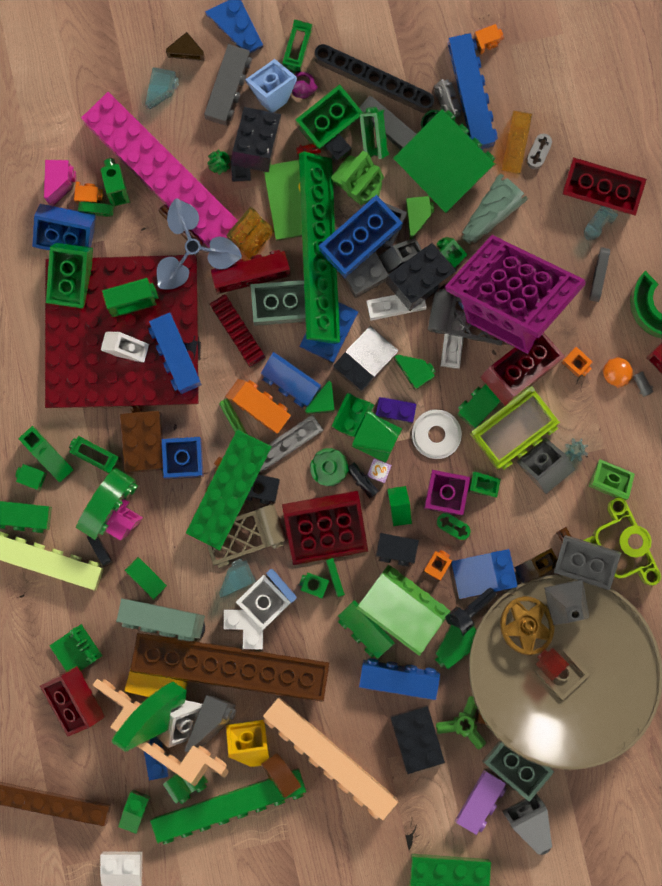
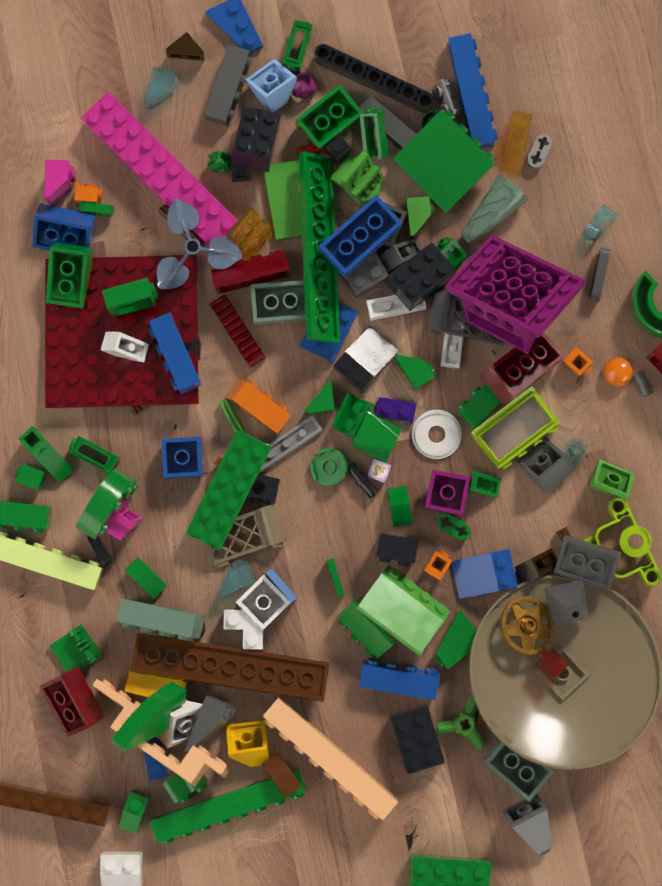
(114, 183): green torso -> none
(142, 441): reddish brown brick -> none
(290, 380): blue slope -> none
(323, 583): green brick -> none
(325, 527): dark red slope -> none
(462, 618): black piece -> none
(481, 802): medium lavender brick -> none
(488, 38): orange brick -> none
(604, 186): dark red slope -> none

